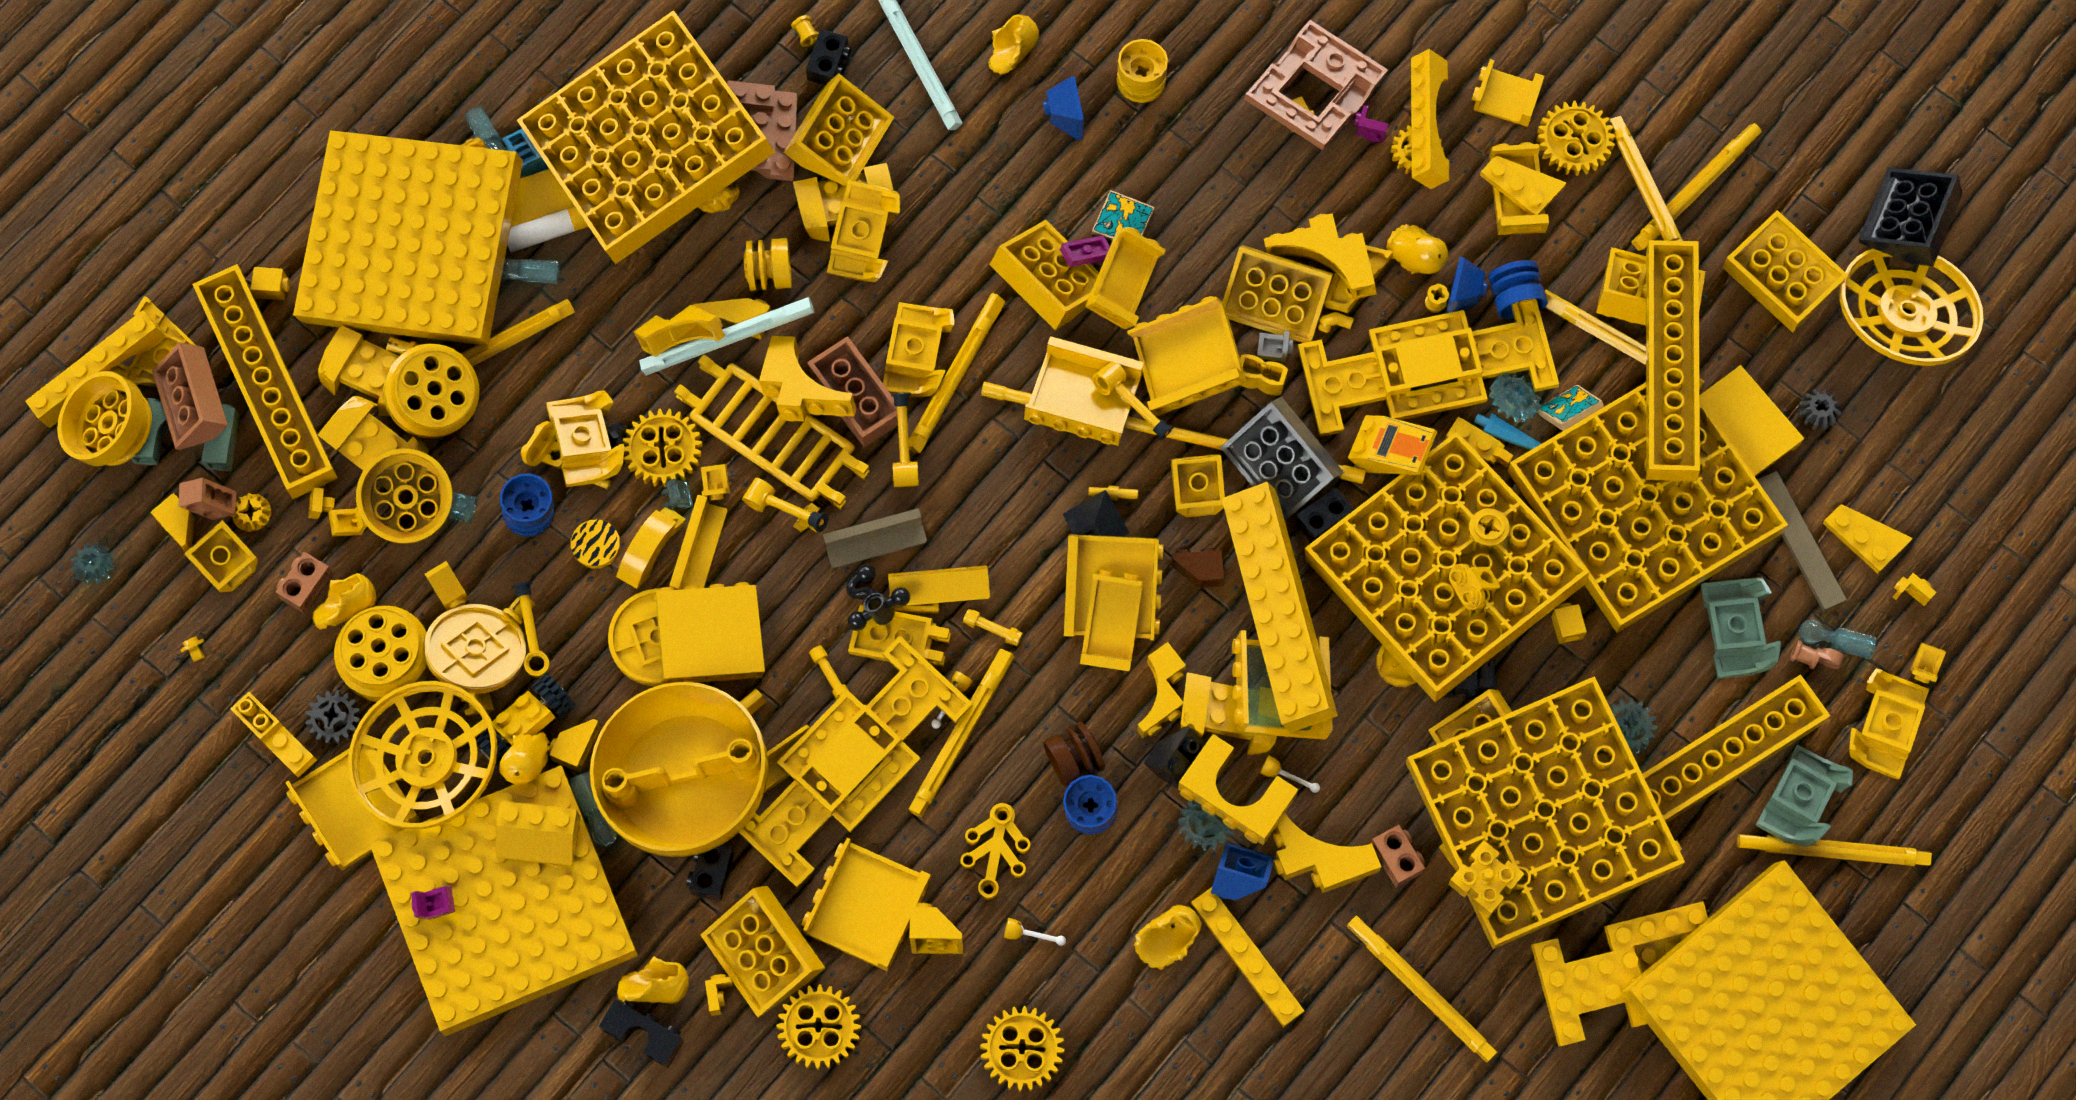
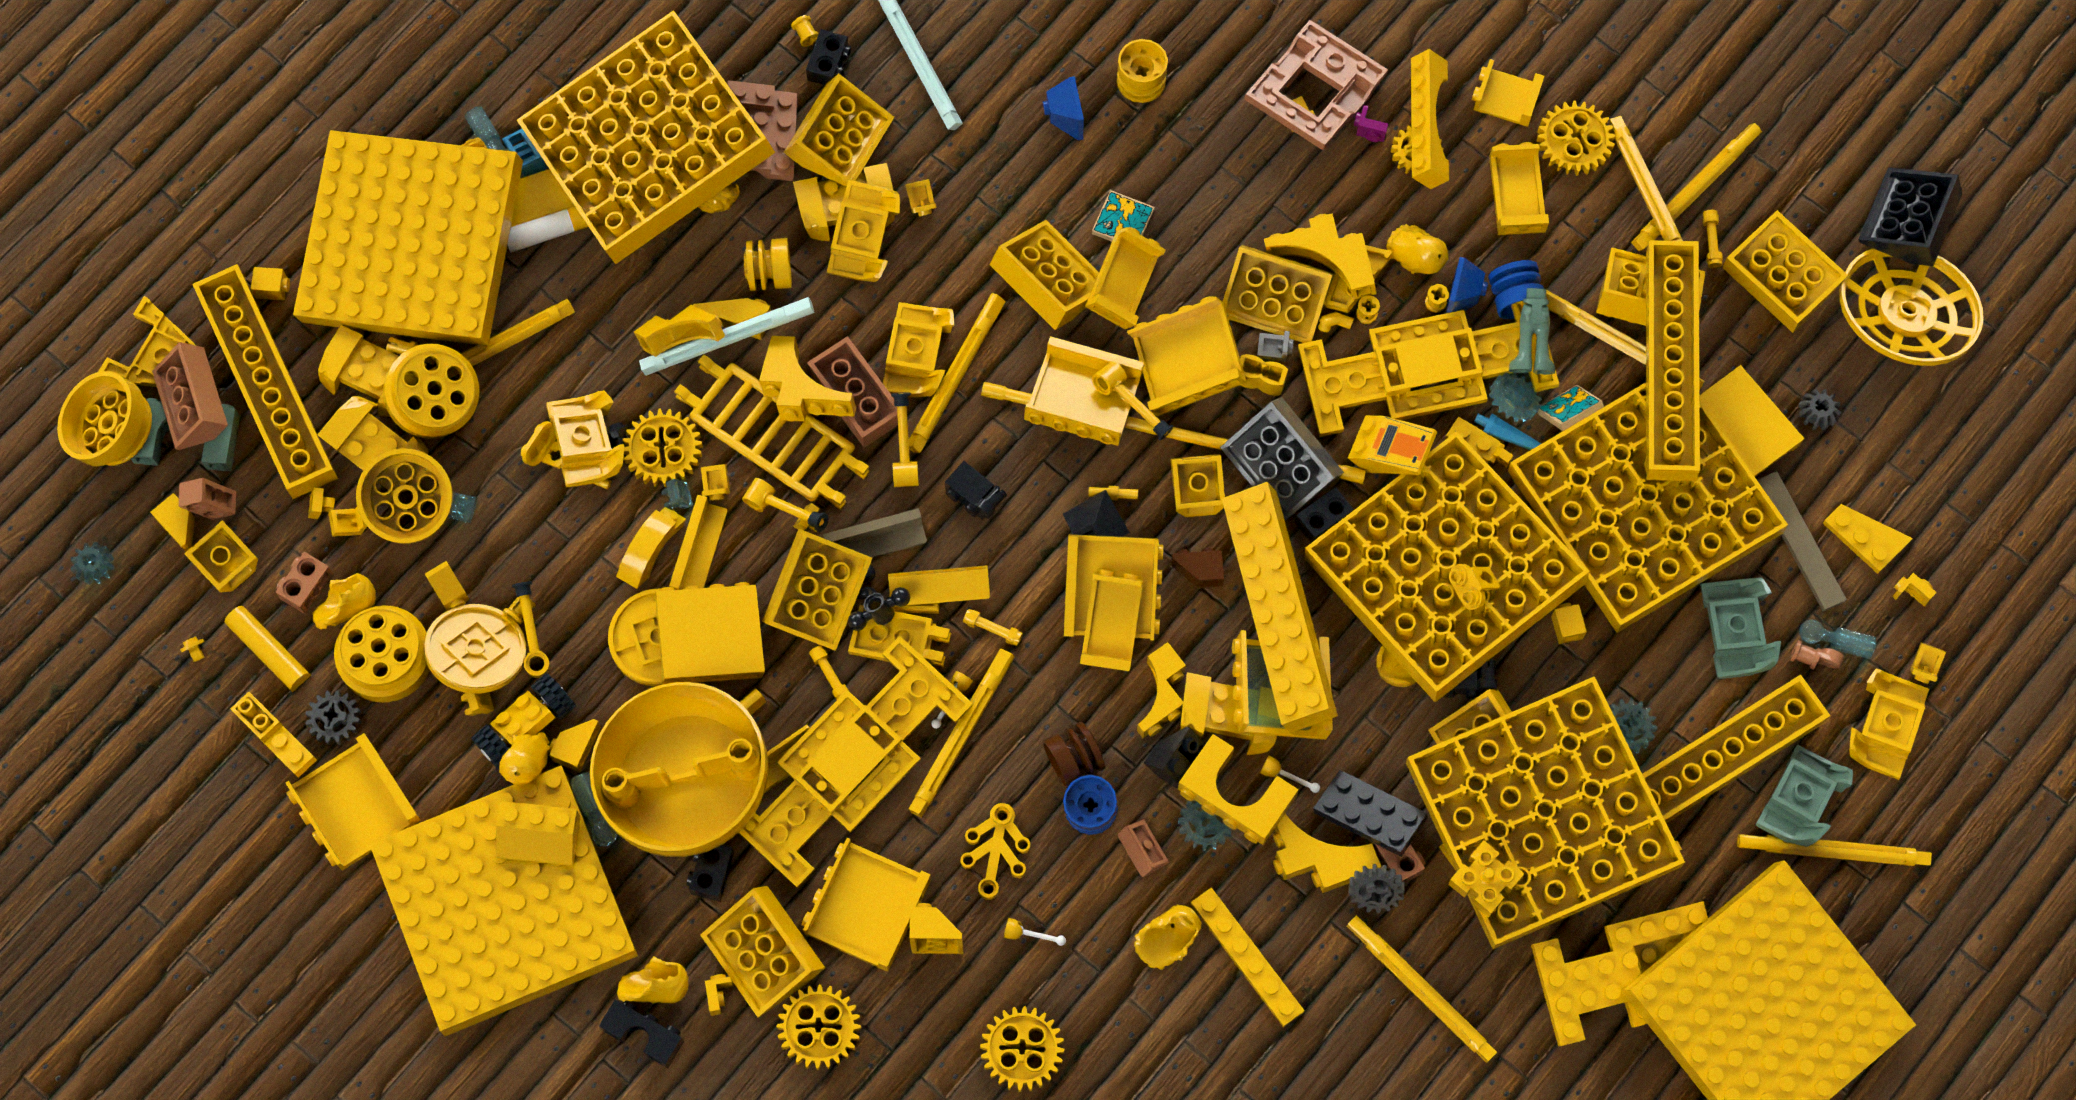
(132, 338): yellow arch -> none
(259, 518): yellow gear -> none
(266, 647): none -> yellow brick
(414, 747): yellow dish -> none
(433, 903): magenta bracket -> none
(522, 493): blue wheel -> none
(531, 270): clear light blue piece -> none
(595, 543): yellow tile -> none
(817, 589): none -> yellow slope
(920, 197): none -> yellow bracket
(973, 491): none -> black hinge
(1013, 43): yellow piece -> none
(1085, 251): magenta plate -> none
(1142, 848): none -> nougat slope
(1241, 872): blue slope -> none
(1370, 813): none -> black plate
(1374, 306): none -> yellow bush
(1376, 888): none -> dark grey gear
(1485, 517): yellow gear -> none
(1522, 185): yellow wing -> none
(1533, 320): none -> sand green piece
(1714, 257): none -> yellow bar

